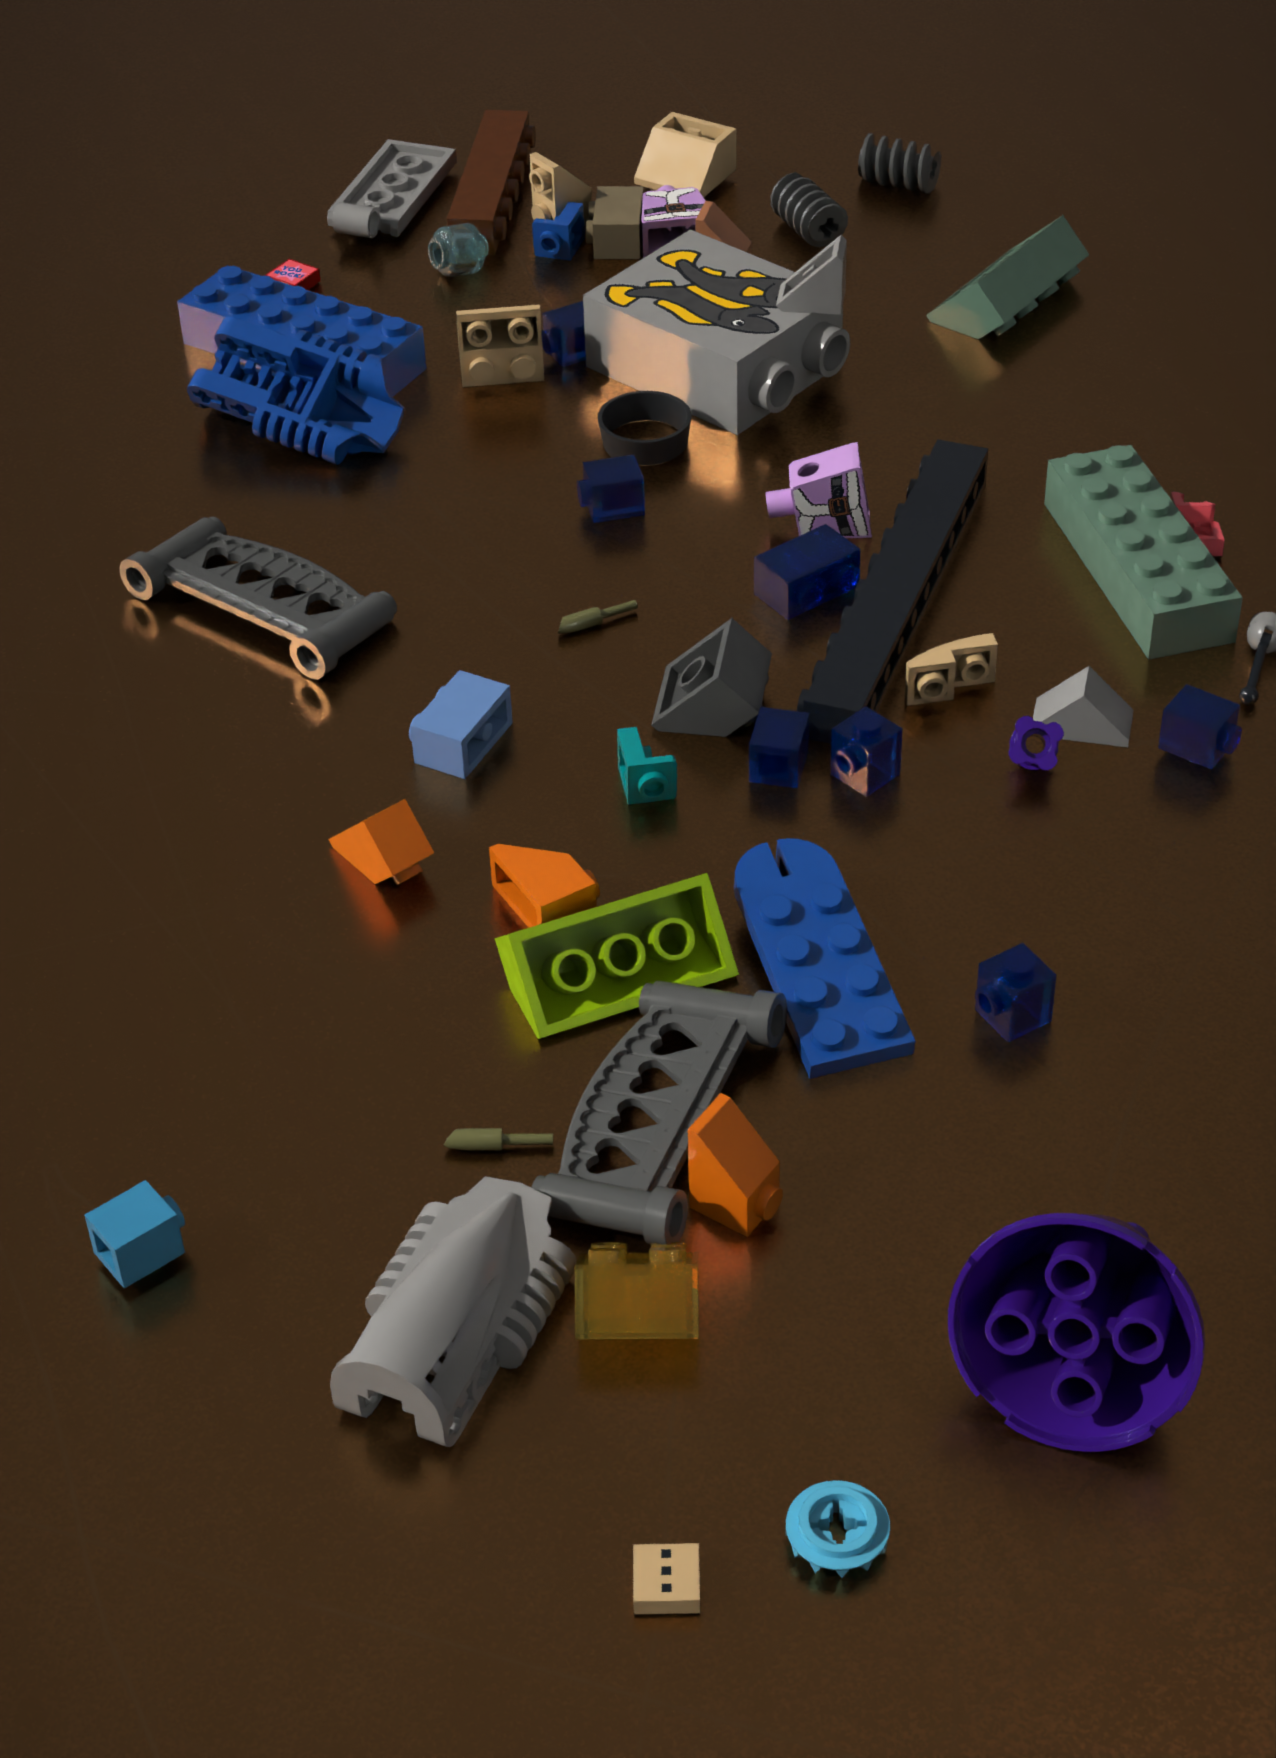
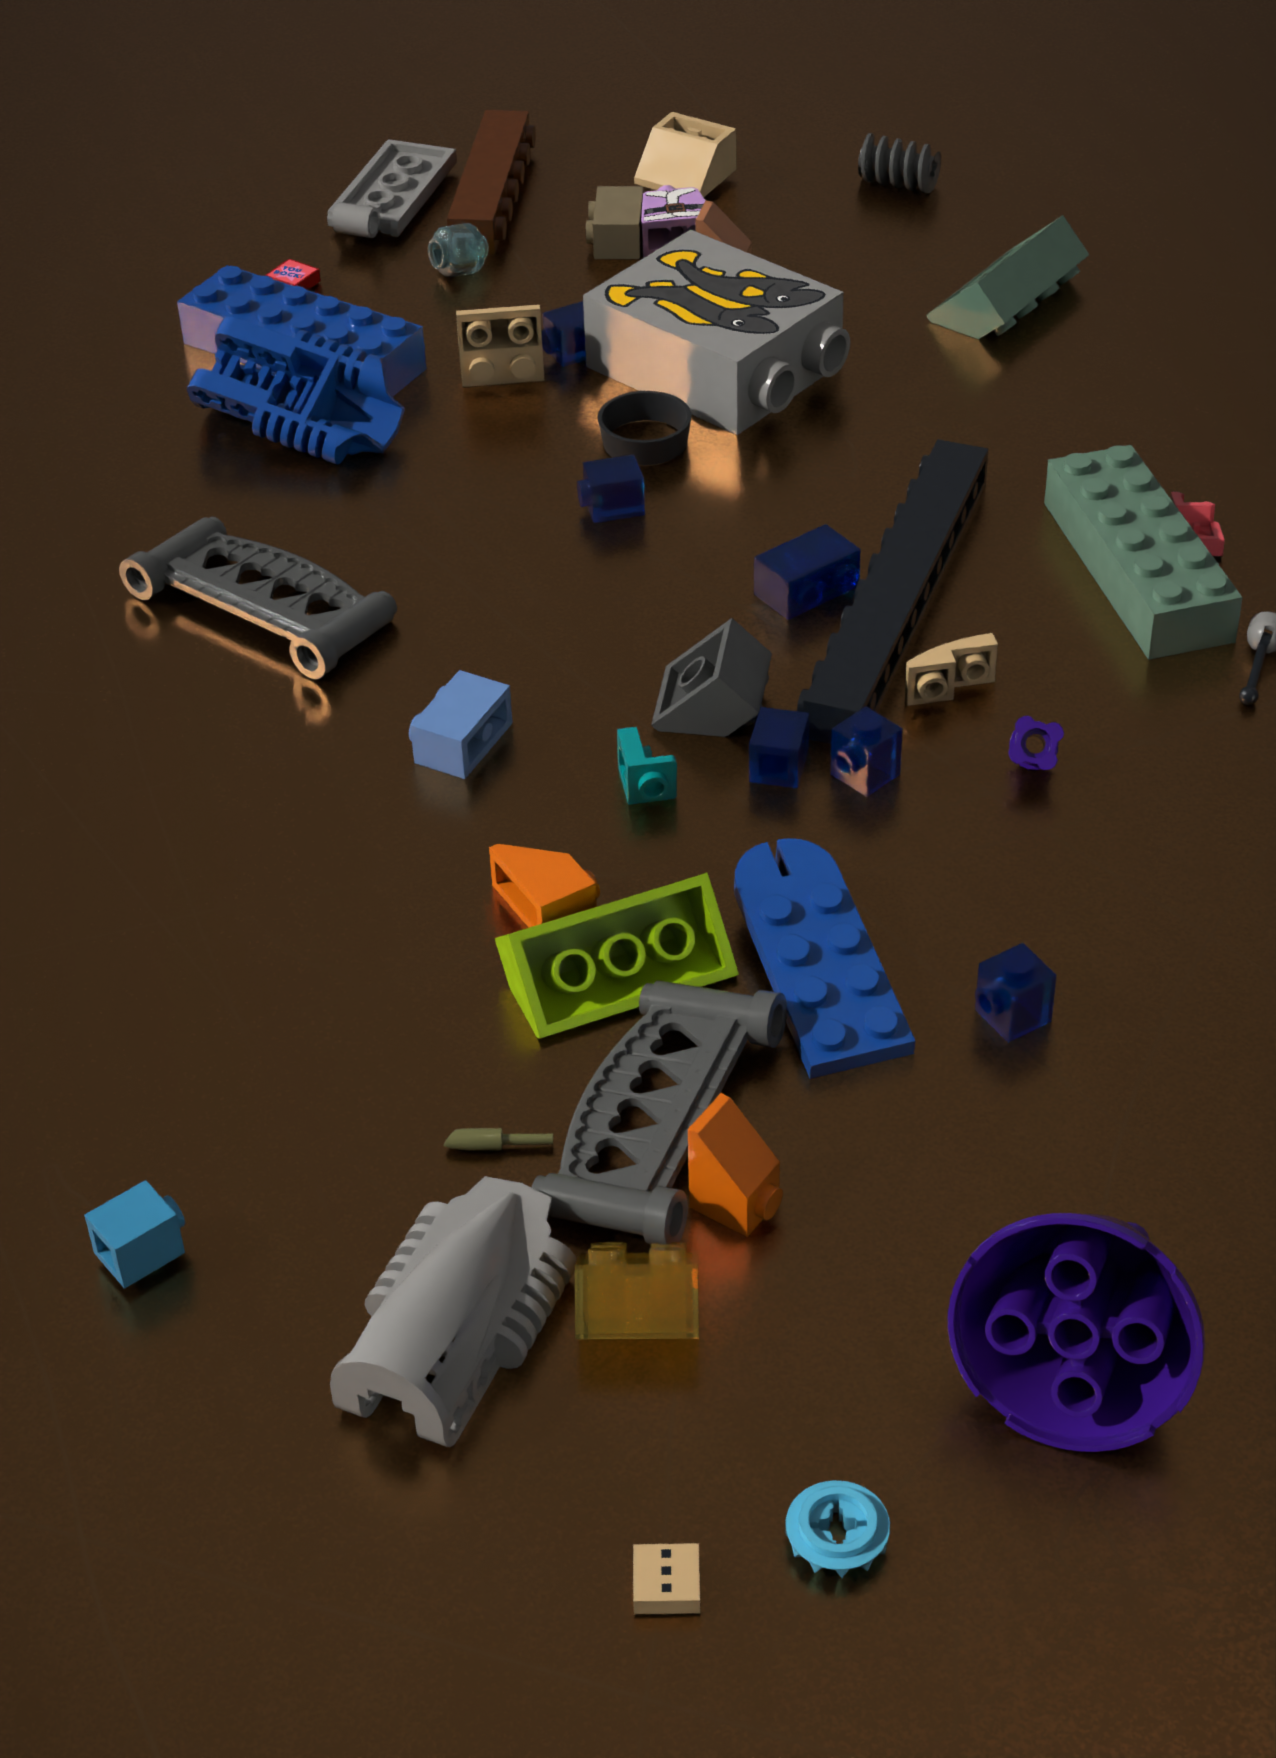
(385, 844): orange slope -> none
(554, 188): tan slope -> none
(560, 236): blue bracket -> none
(592, 617): olive piece -> none
(808, 210): dark grey piece -> none
(817, 284): light grey slope -> none
(826, 491): lavender torso -> none
(1086, 710): light grey slope -> none
(1200, 726): clear blue brick -> none

